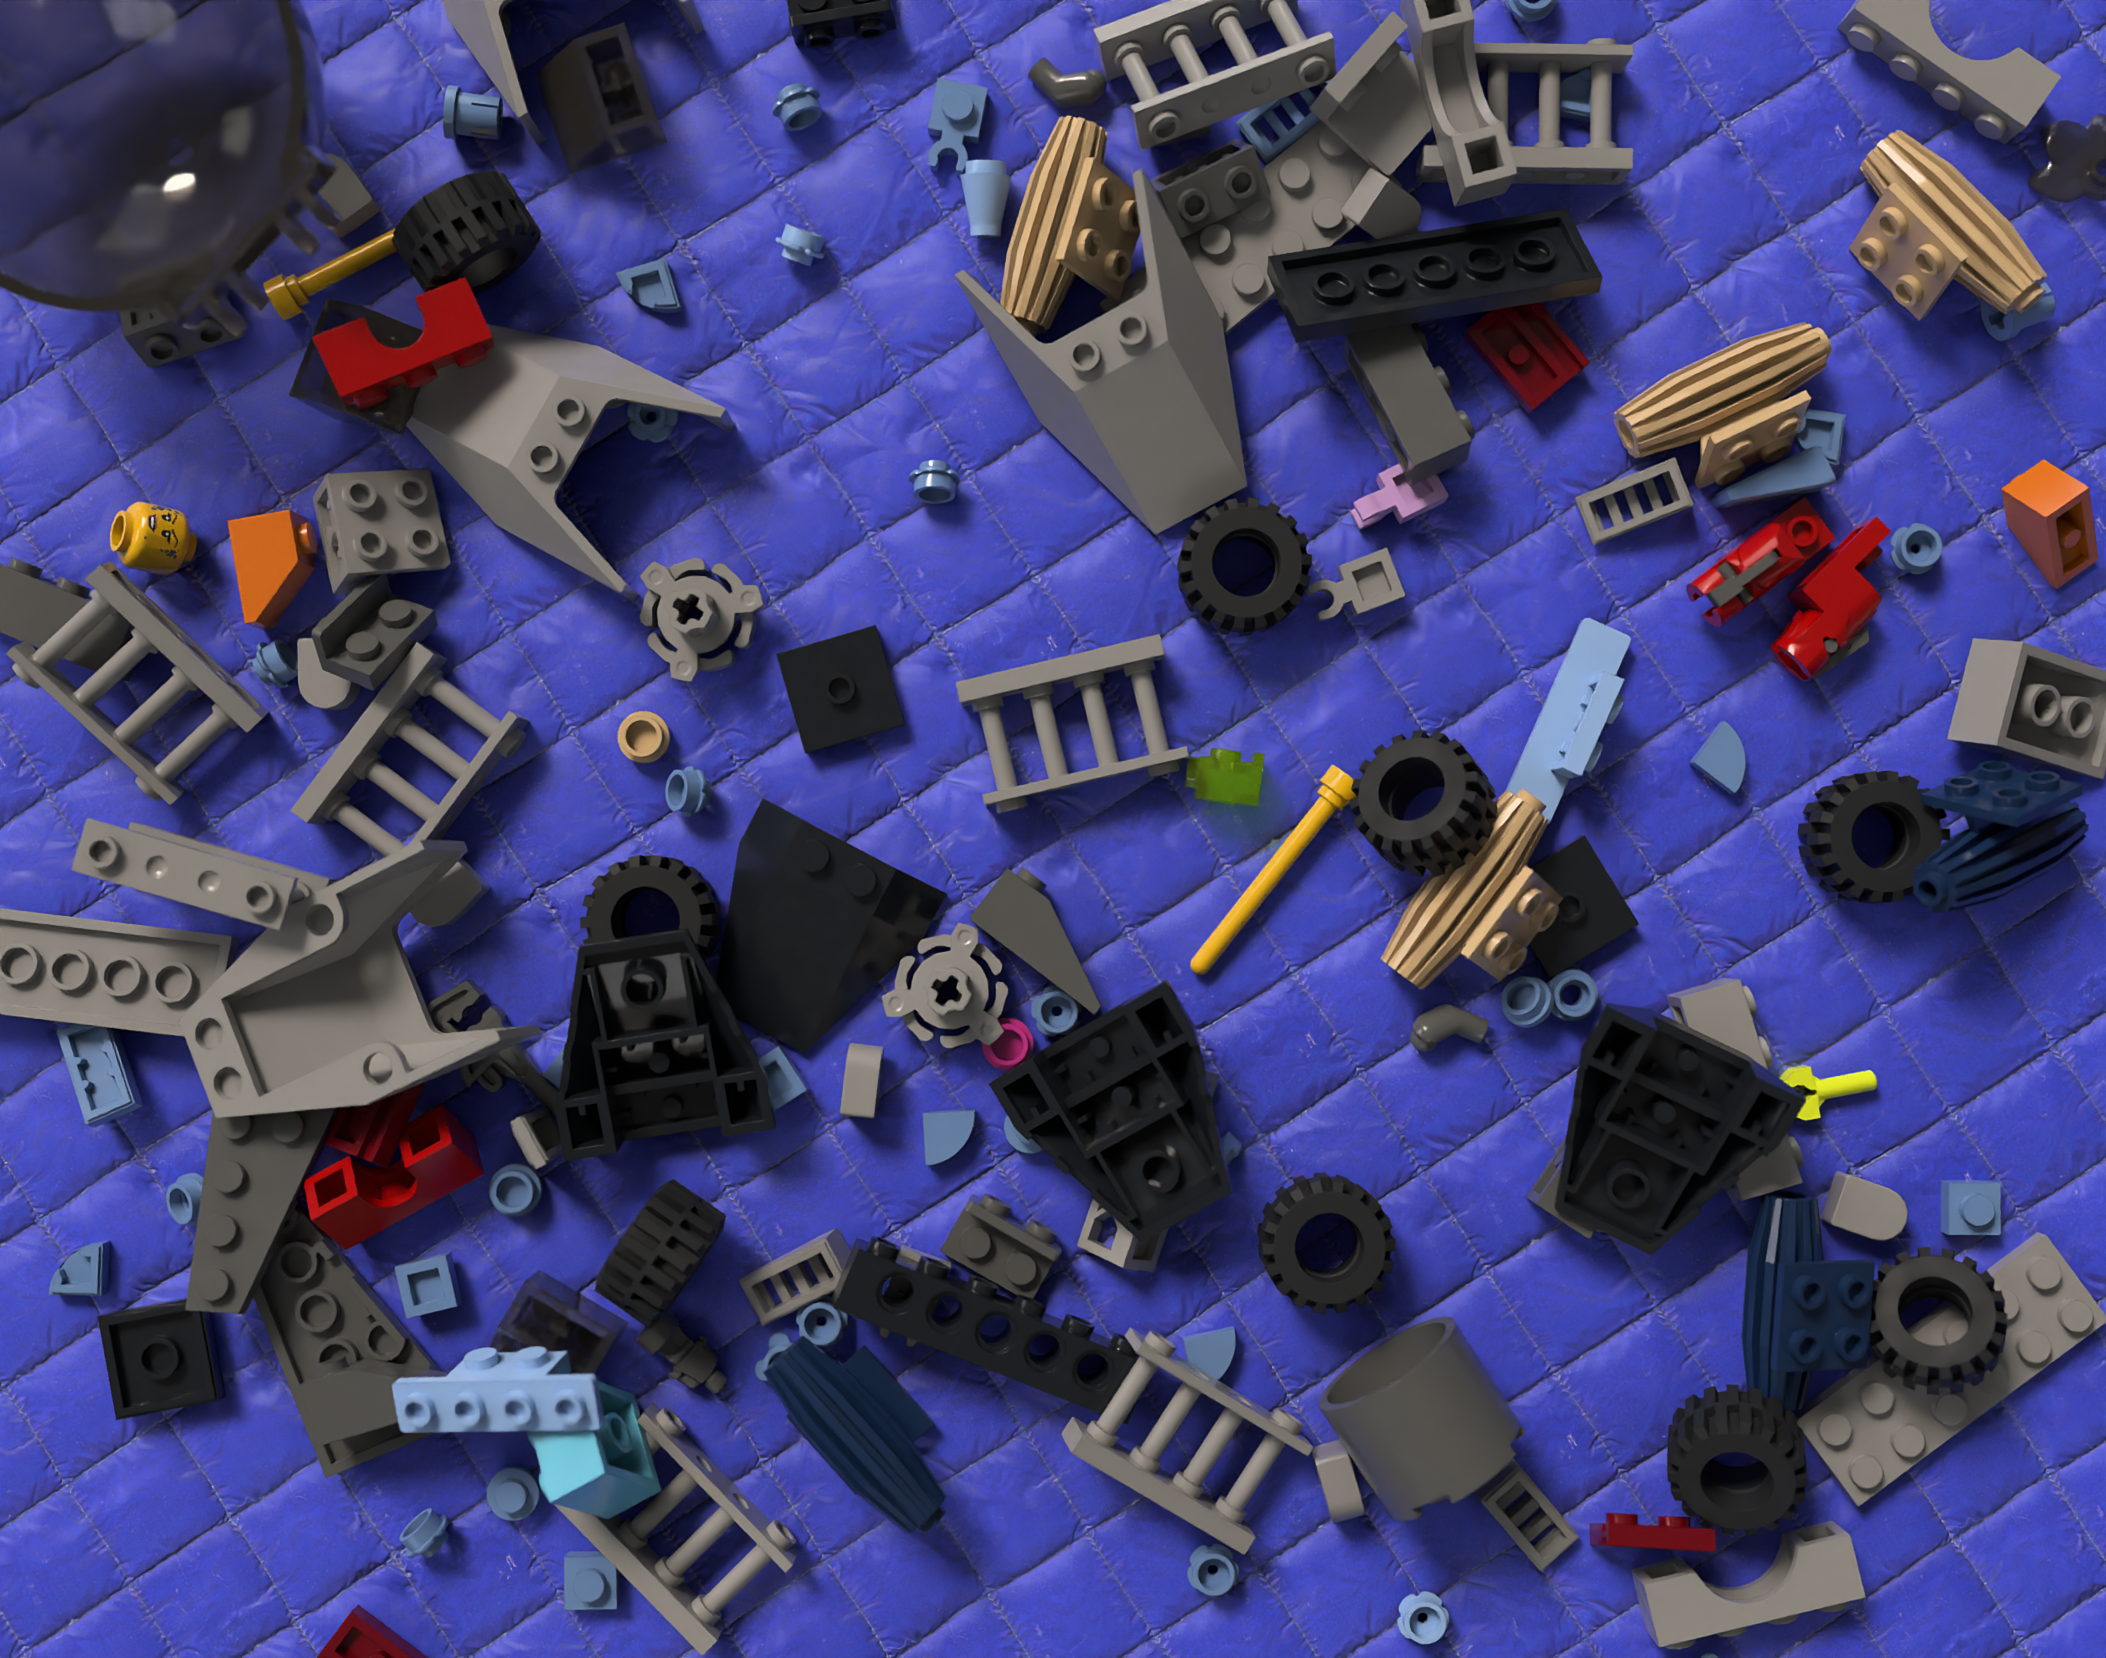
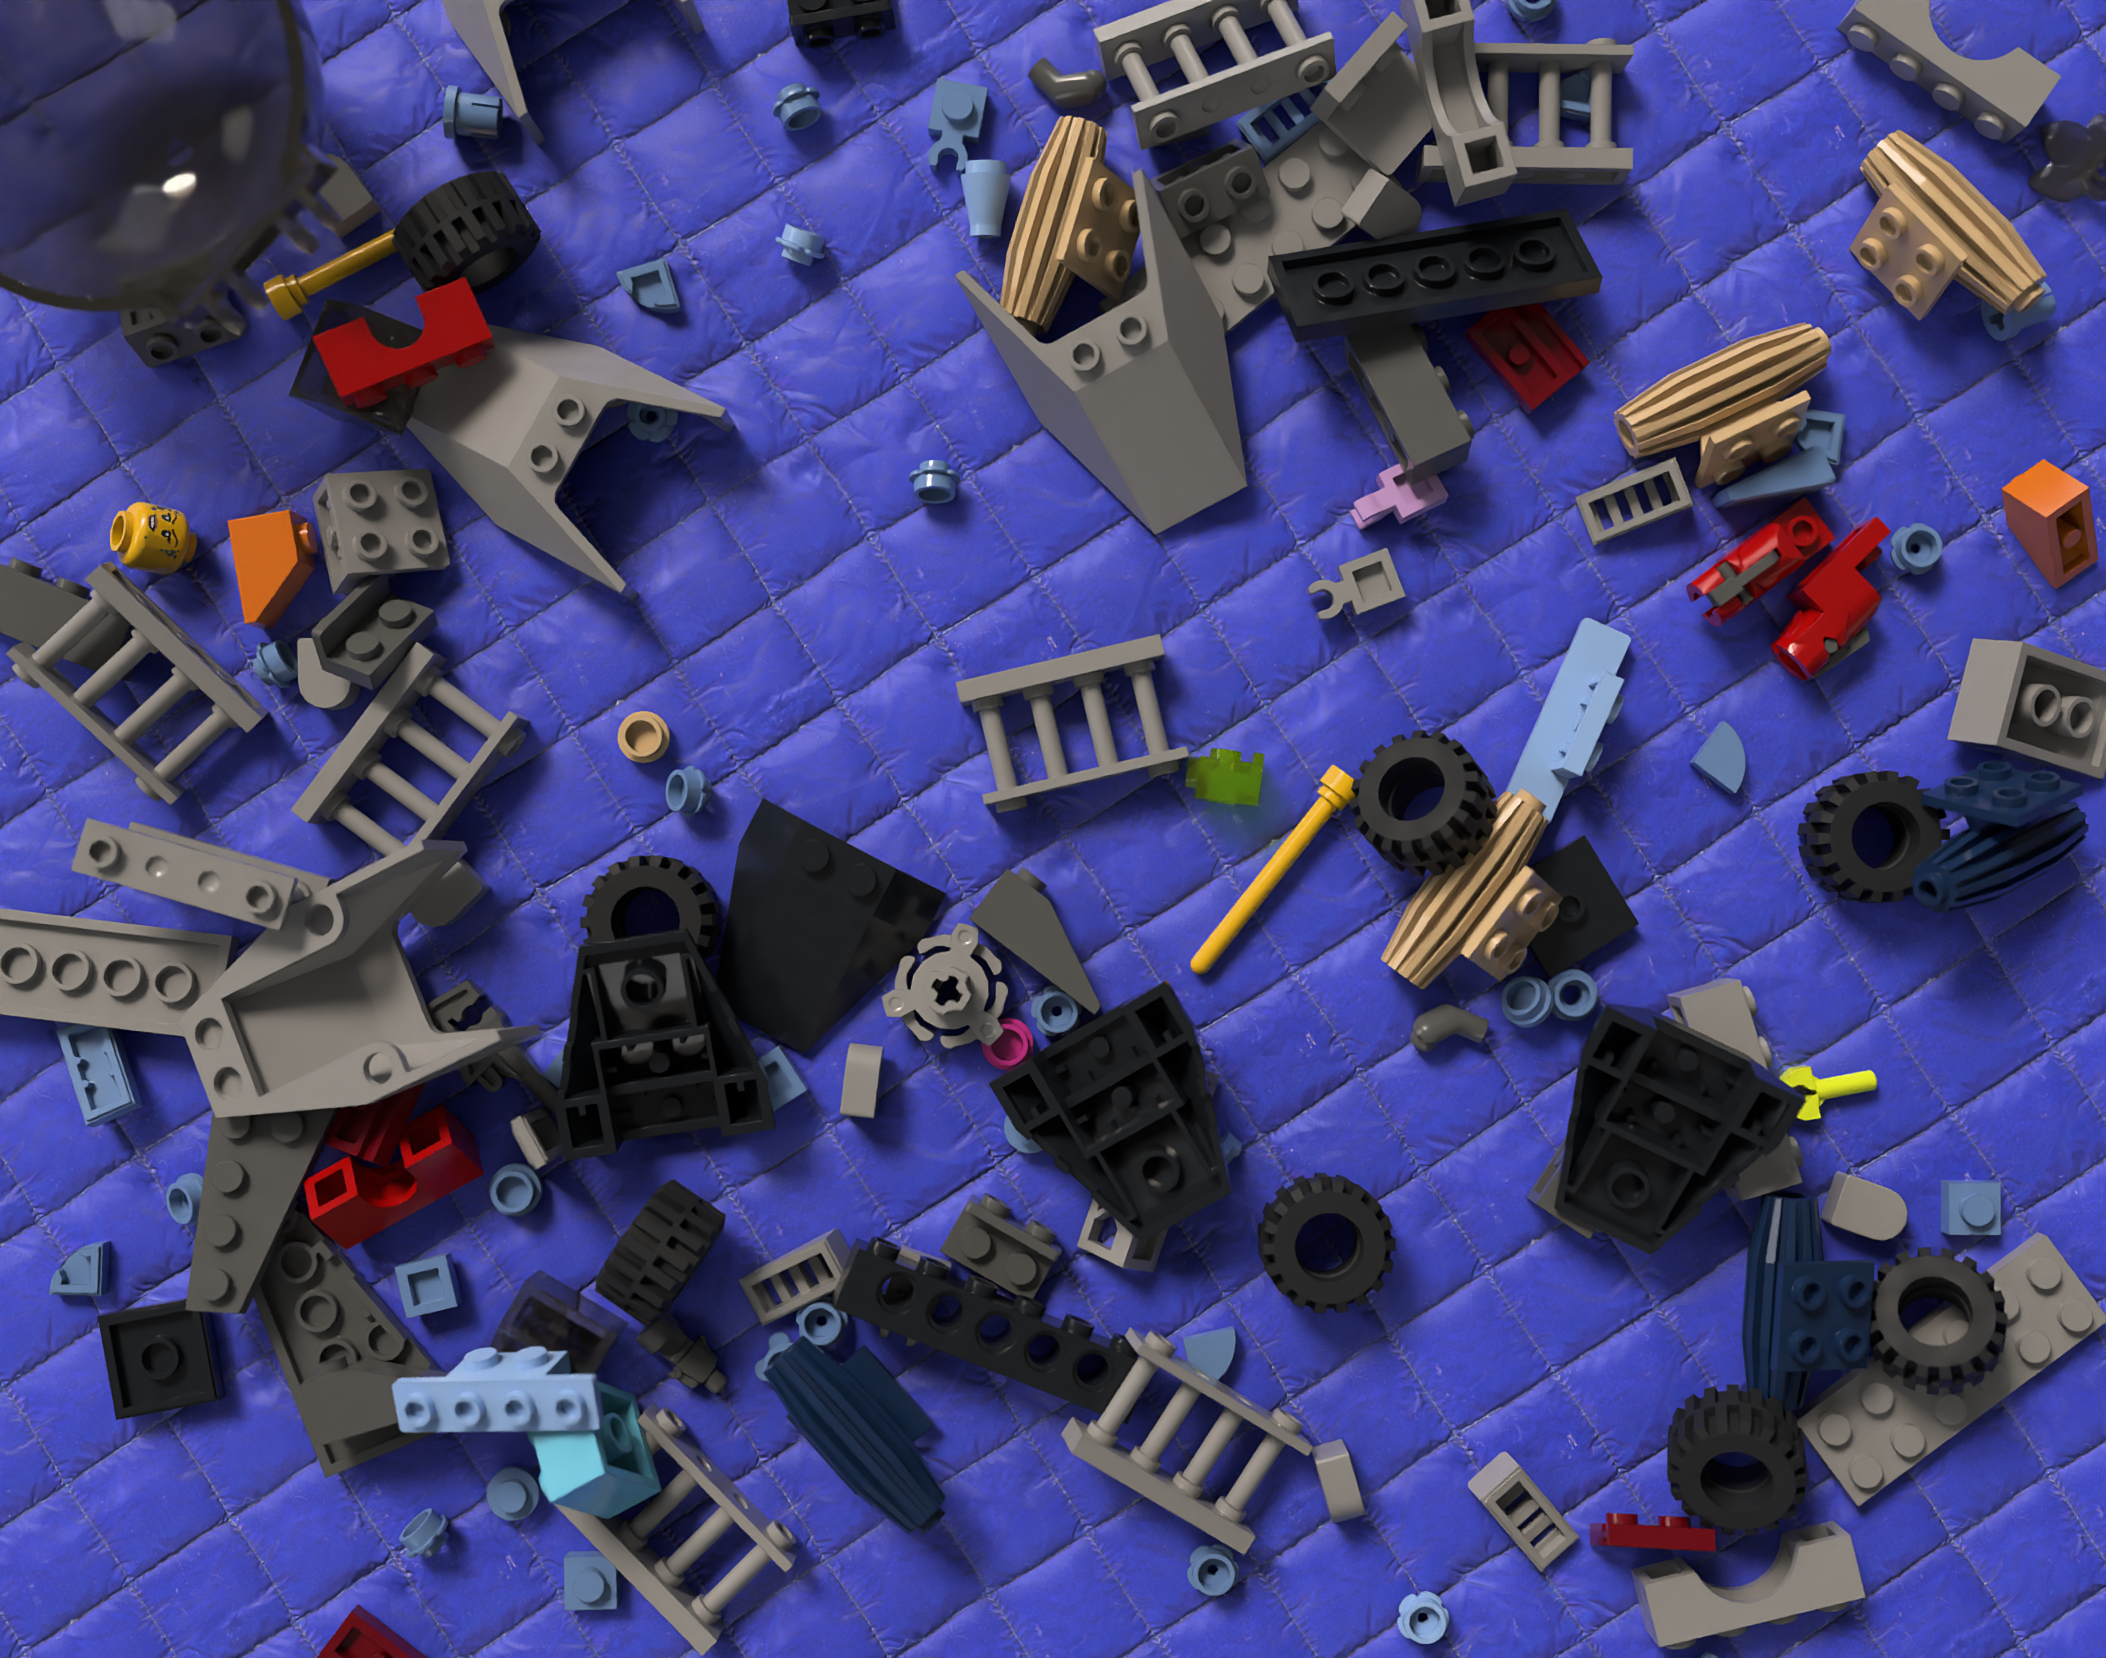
(600, 99): clear smoke slope -> none
(670, 599): light grey piece -> none
(840, 689): black plate -> none
(946, 1133): medium blue tile -> none
(1271, 532): black tyre -> none
(1422, 1418): dark grey brick -> none

